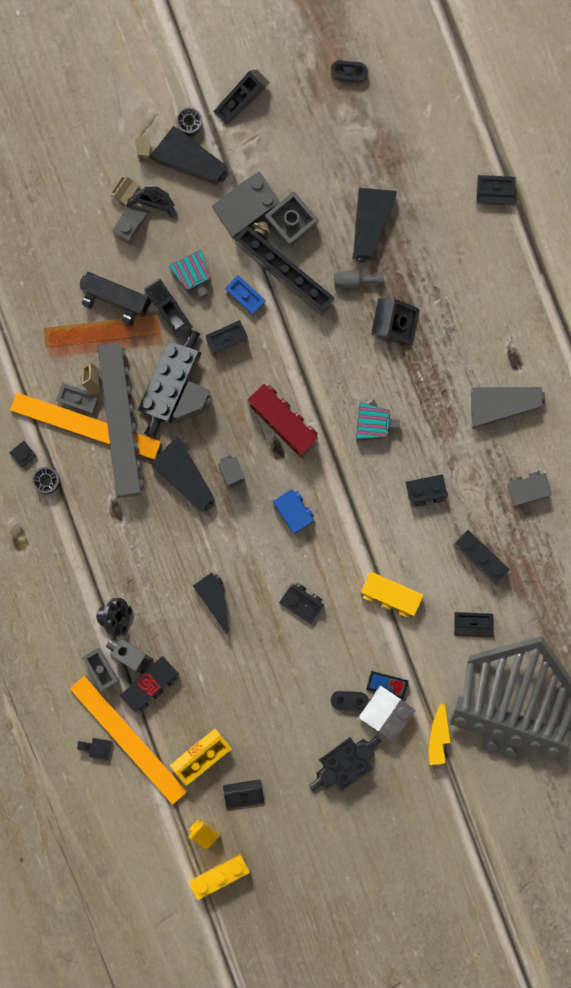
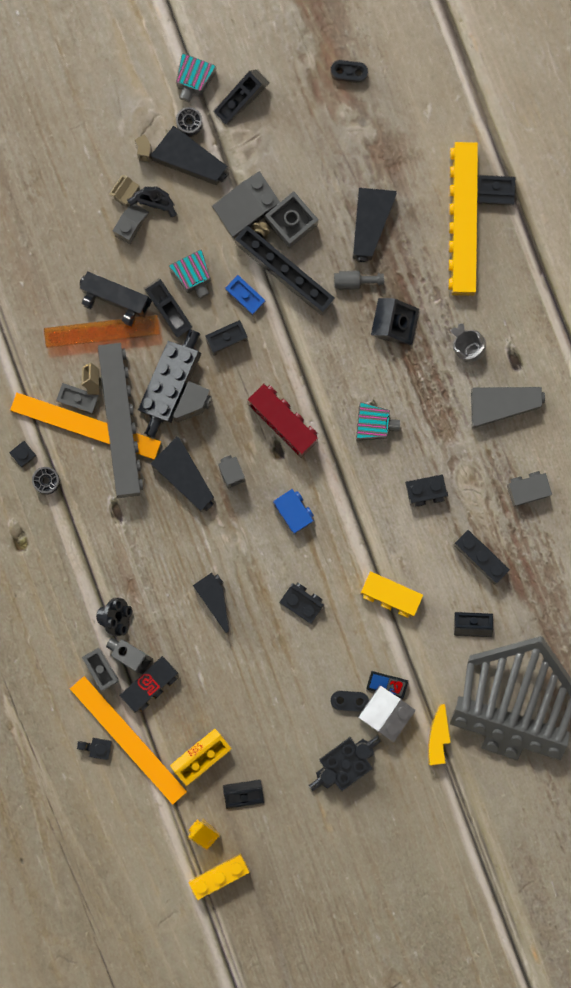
(193, 76): none -> dark grey torso
(463, 218): none -> yellow brick
(469, 344): none -> flat silver hat

